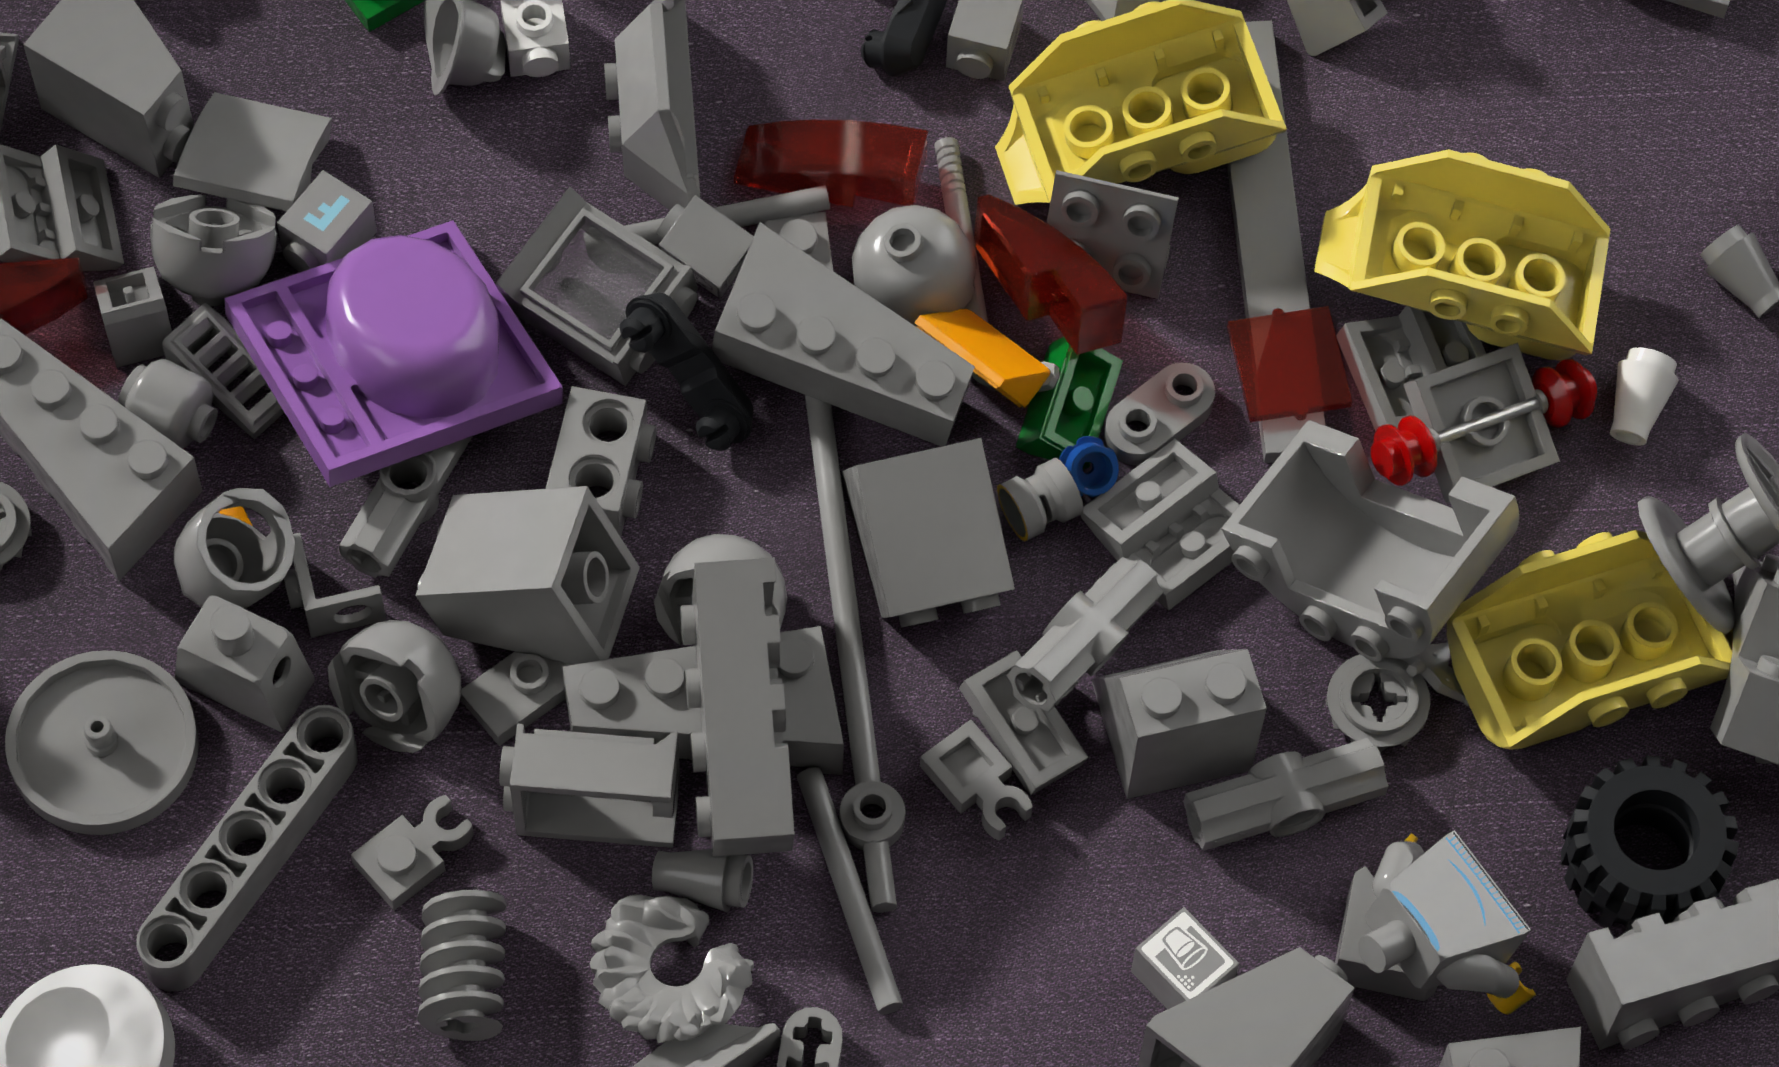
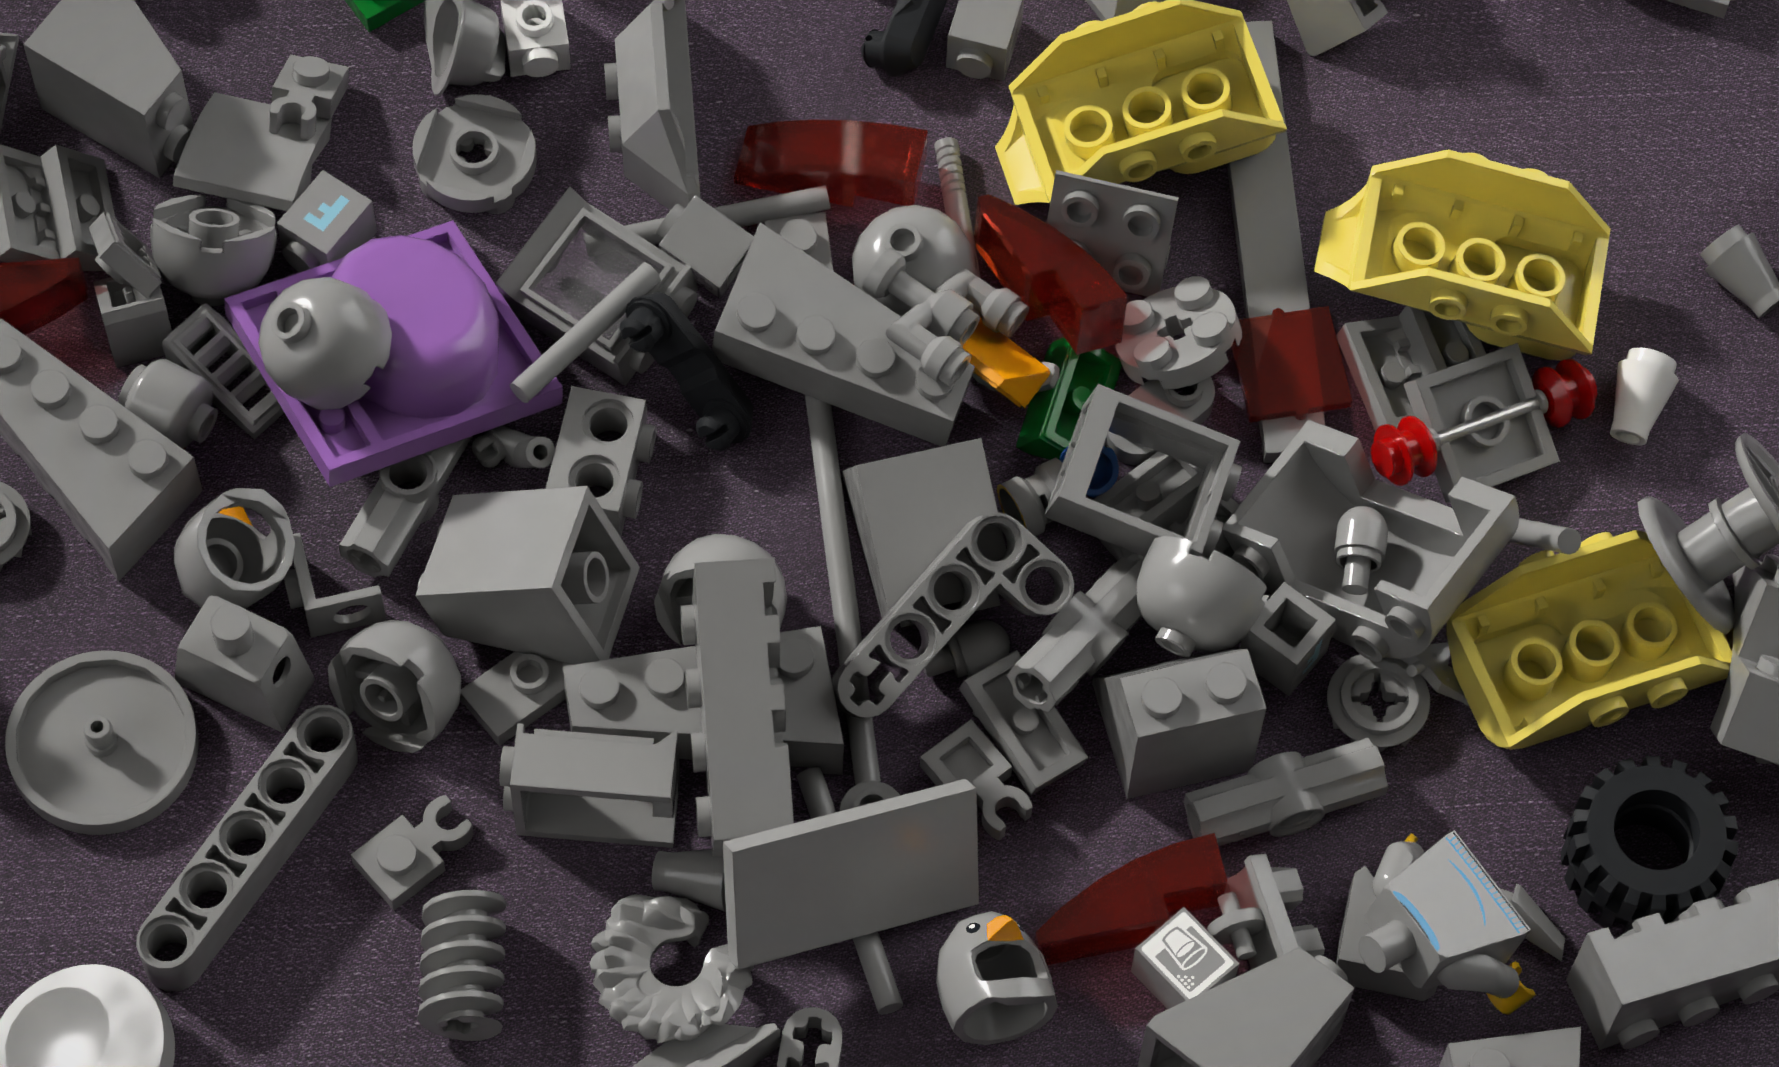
(124, 255): none -> light grey plate
(306, 90): none -> light grey plate
(324, 341): none -> light grey cylinder
(481, 185): none -> light grey plate
(513, 447): none -> light grey arm
(584, 333): none -> light grey bar
(851, 873): none -> light grey tile
(939, 624): none -> light grey beam
(944, 318): none -> light grey piece
(971, 650): none -> light grey cylinder
(993, 980): none -> light grey piece
(1135, 901): none -> clear red slope
(1158, 430): none -> light grey window
(1188, 308): none -> light grey plate
(1197, 599): none -> light grey cylinder
(1257, 914): none -> light grey hips
(1288, 638): none -> light grey brick
(1360, 546): none -> light grey cylinder
(1543, 931): none -> light grey bar
(1547, 536): none -> light grey bar

